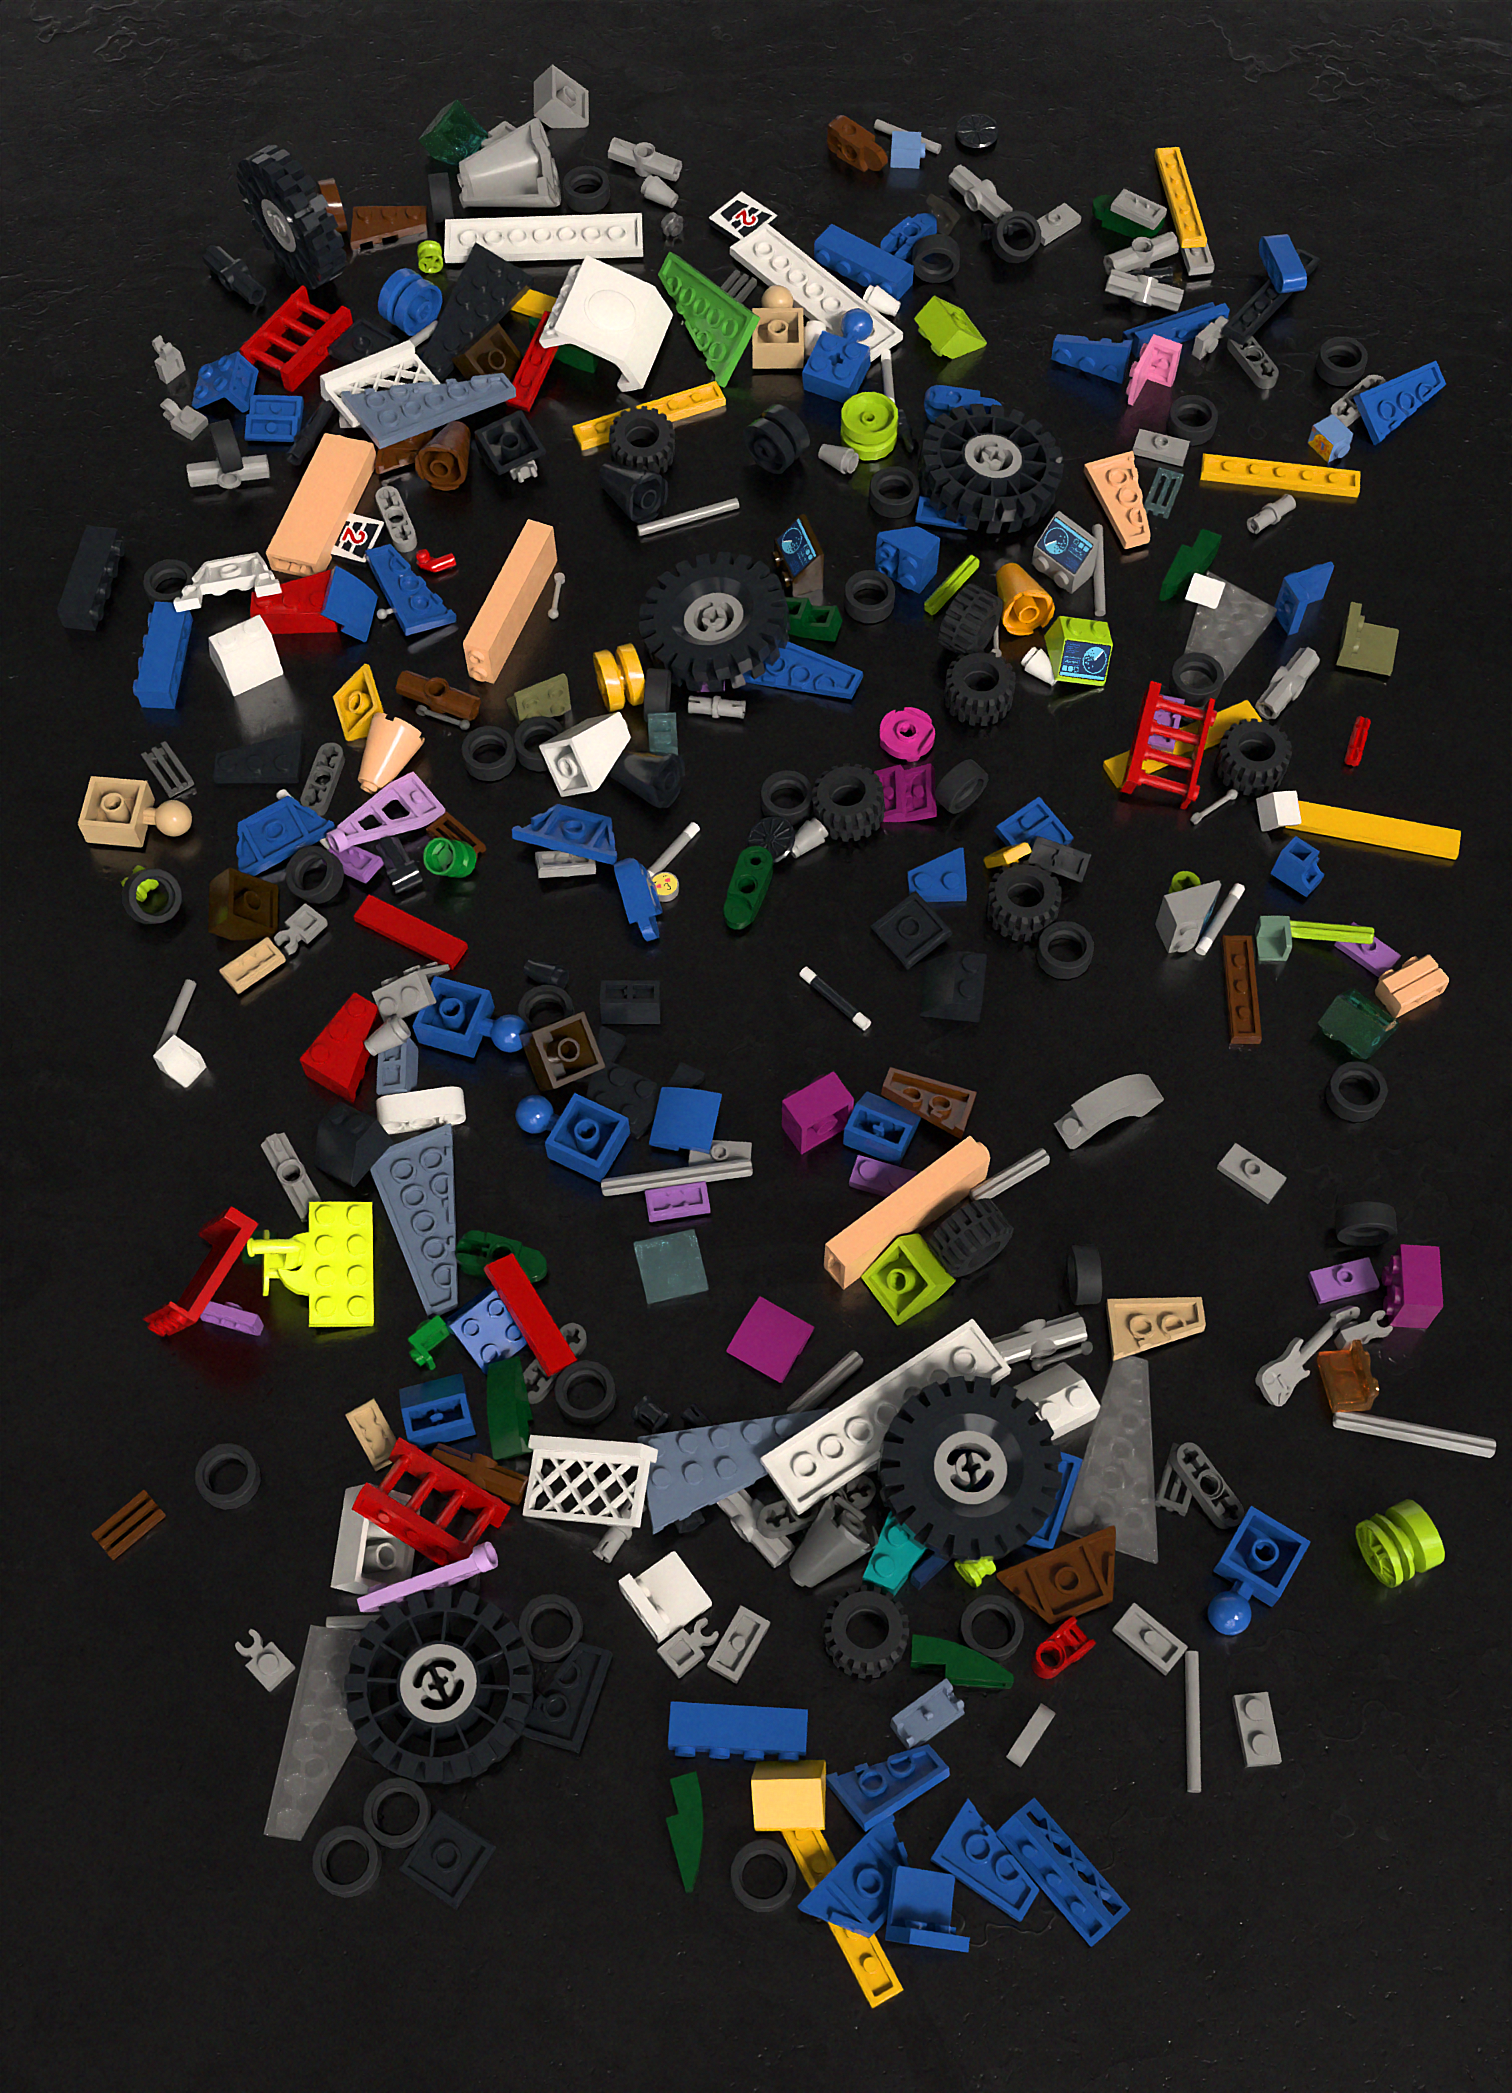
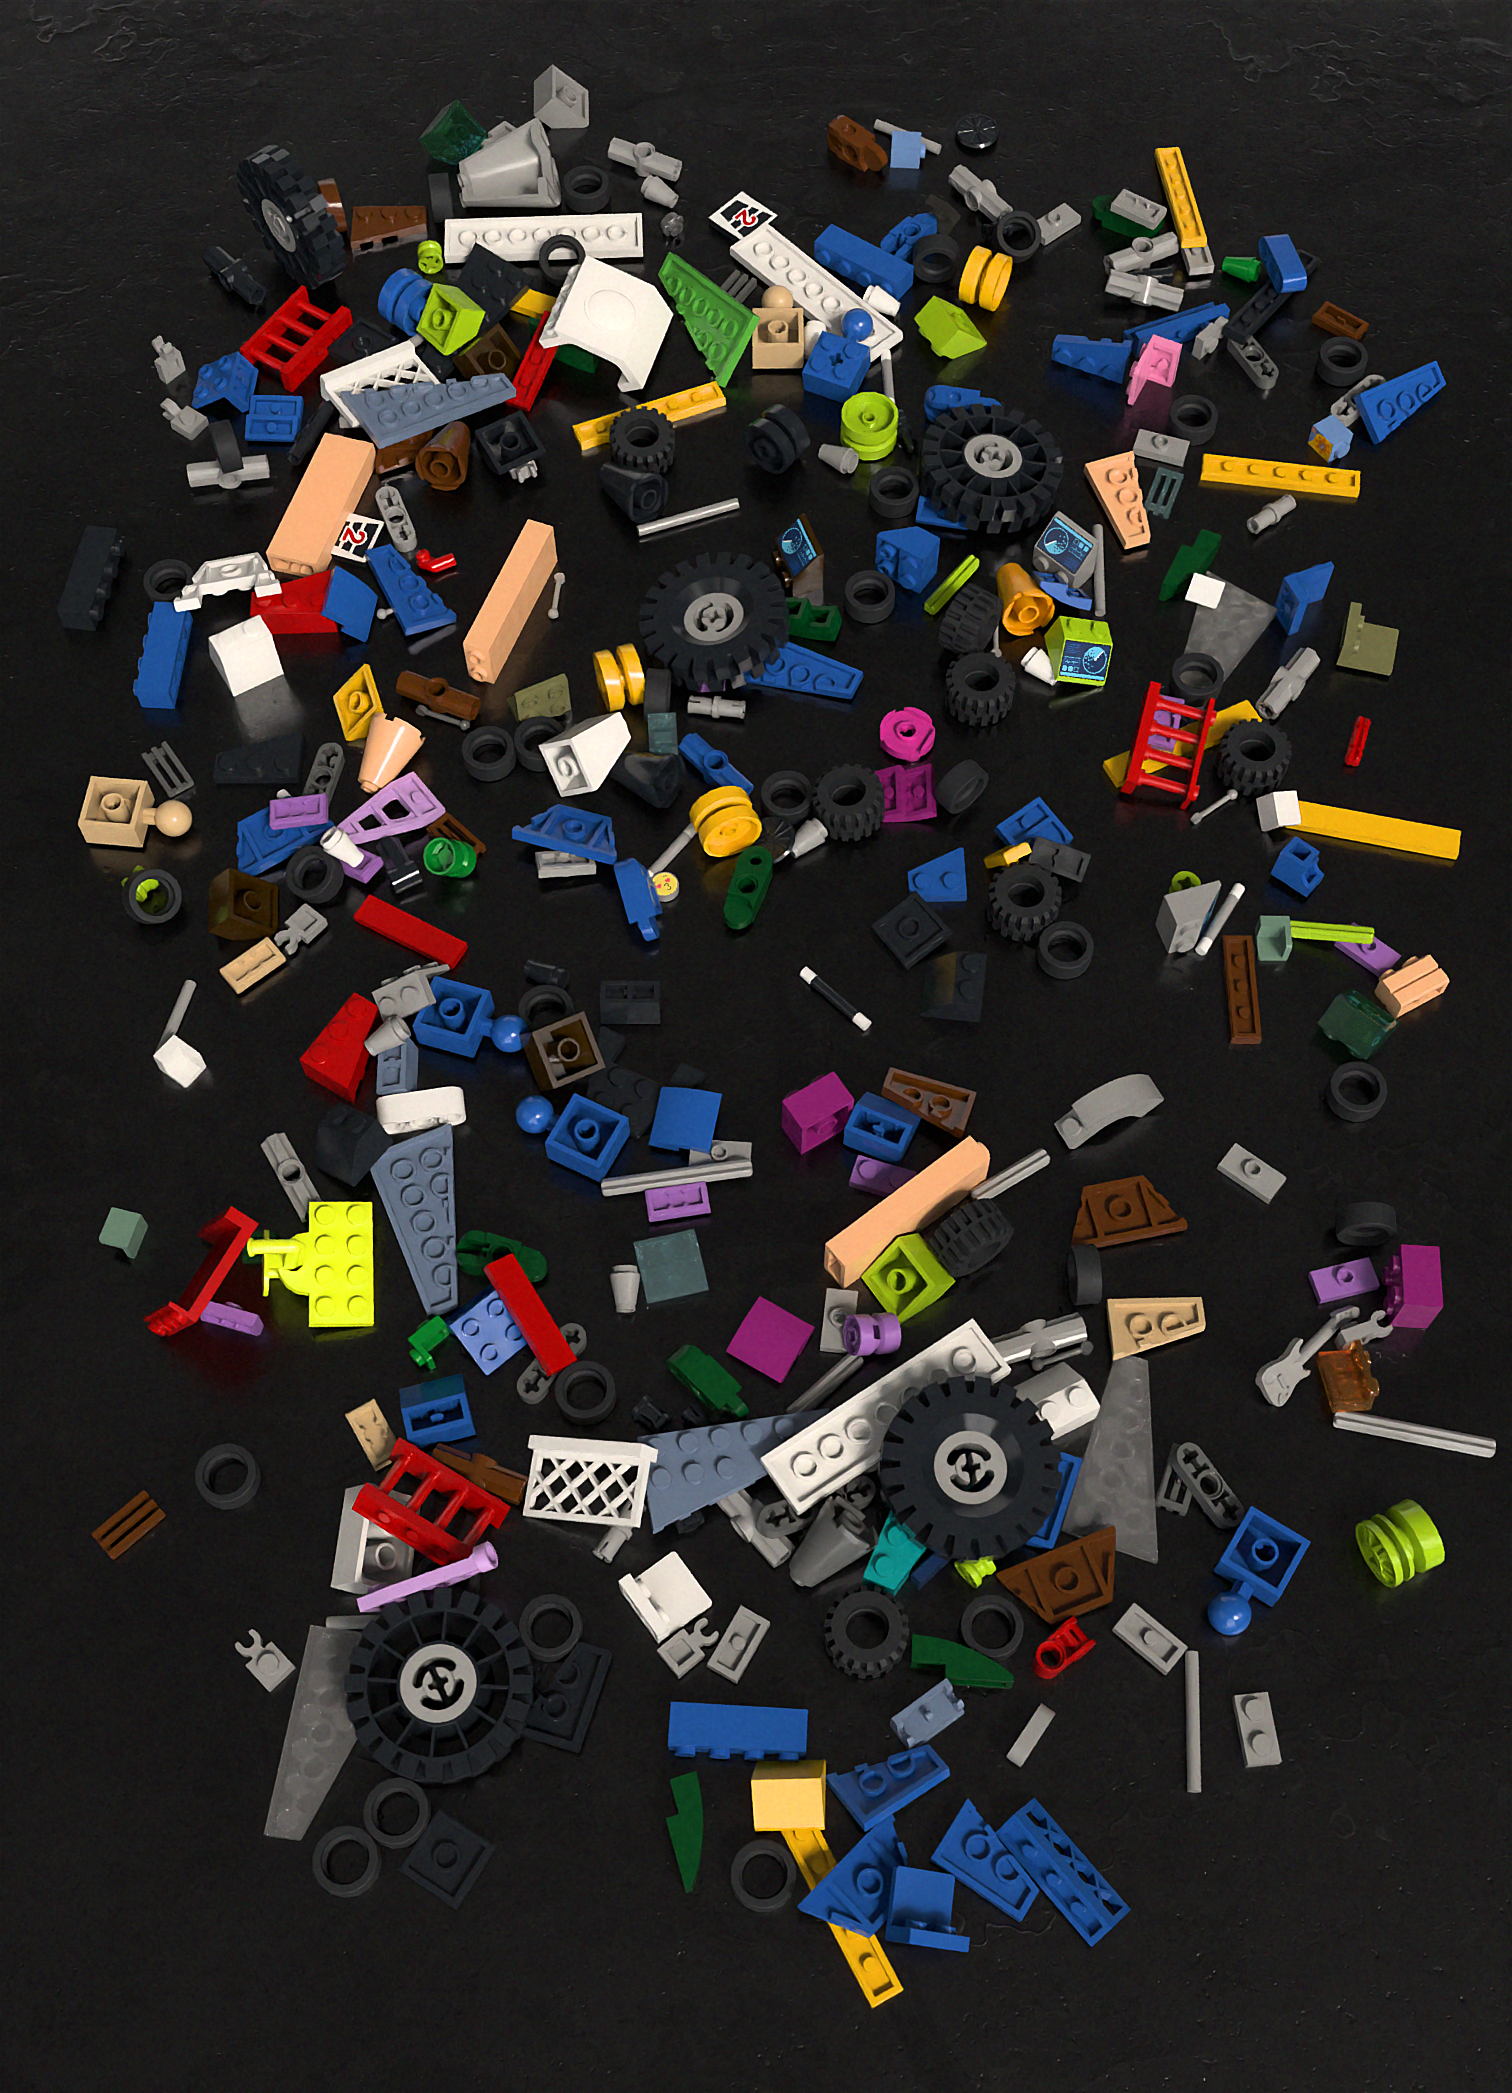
(124, 1231): none -> sand green panel
(299, 811): none -> medium lavender plate
(339, 845): none -> white cone
(449, 318): none -> lime slope
(508, 1409): dark green slope -> none
(554, 243): none -> black tyre
(625, 1287): none -> light grey cone
(705, 758): none -> blue piece
(707, 1380): none -> dark green piece
(725, 821): none -> yellow wheel
(838, 1306): none -> light grey plate
(871, 1334): none -> medium lavender wheel
(985, 278): none -> yellow wheel
(1059, 589): none -> slope
(1123, 1213): none -> reddish brown wing
(1244, 268): none -> green cone
(1338, 326): none -> reddish brown tile

